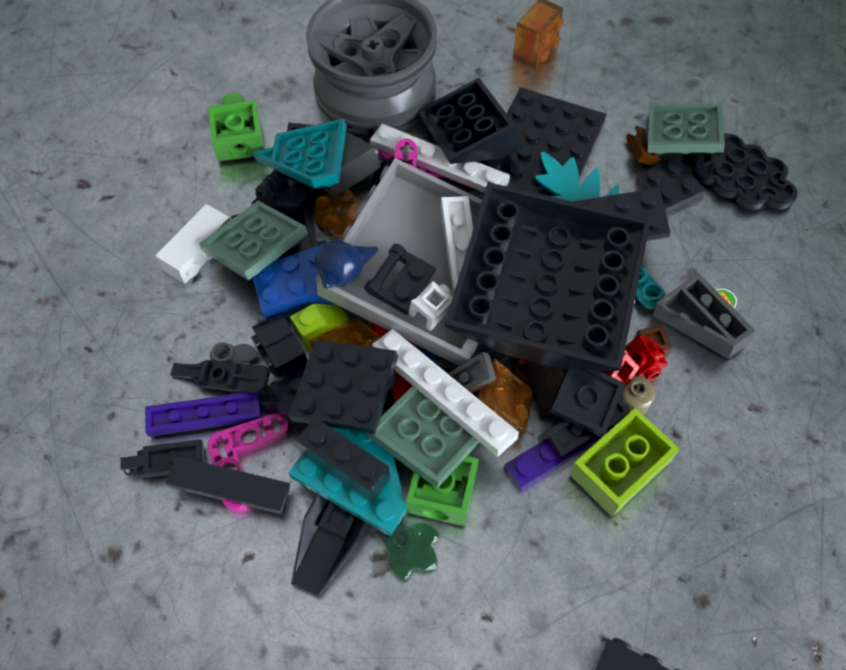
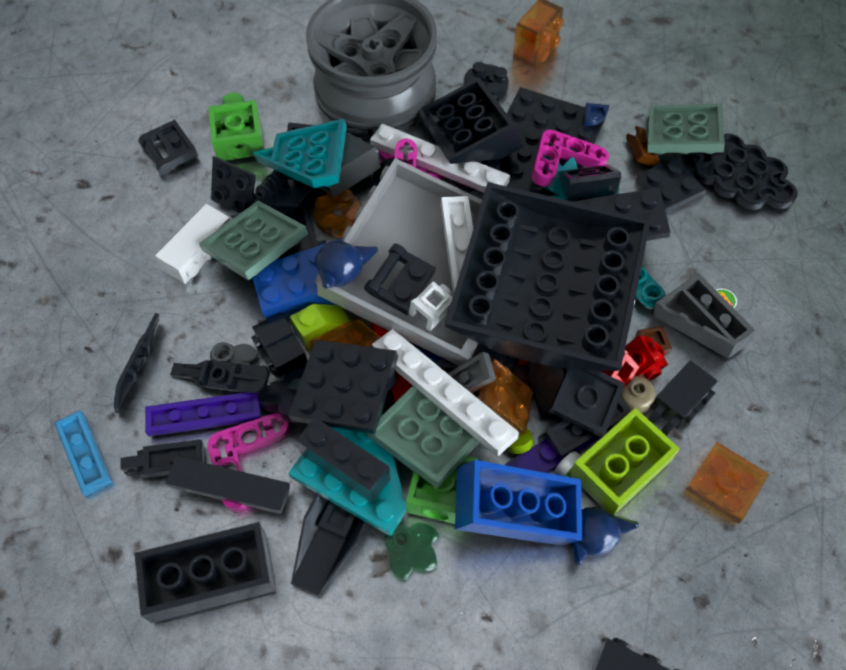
(83, 453): none -> dark azure tile
(134, 364): none -> black piece
(175, 143): none -> black plate
(203, 572): none -> black brick
(232, 185): none -> black hinge
(489, 73): none -> black plate
(518, 503): none -> blue brick
(522, 444): none -> lime tile
(565, 466): none -> white tile
(589, 182): none -> black slope
(593, 156): none -> dark pink beam
(595, 113): none -> dark blue tile
(600, 533): none -> dark blue piece
(682, 396): none -> black hinge
(727, 482): none -> clear orange plate

